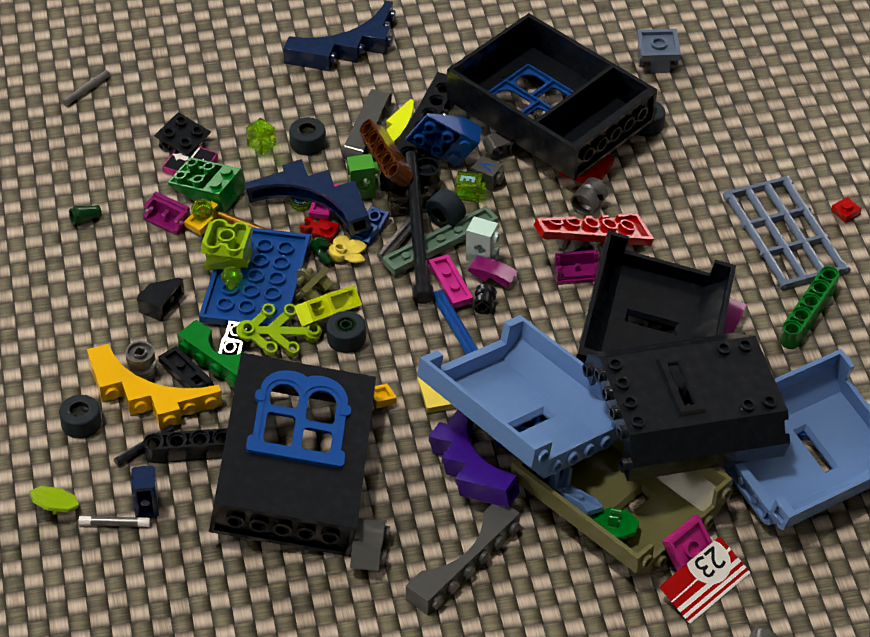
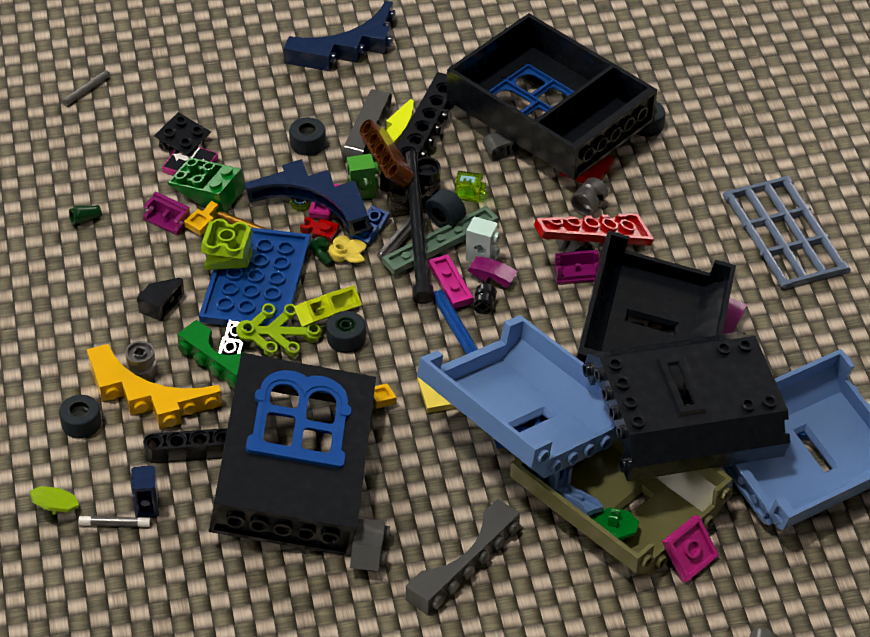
(137, 449): black bar -> none
(184, 369): black plate -> none
(202, 209): clear neon green tile -> none
(231, 276): clear neon green plate -> none
(260, 136): clear neon green brick -> none
(305, 277): olive hips -> none
(446, 137): blue slope -> none
(473, 474): dark purple arch -> none
(491, 171): dark grey brick -> none
(659, 48): sand blue panel -> none
(704, 580): sticker -> none
(809, 307): green beam -> none
(846, 209): red plate -> none

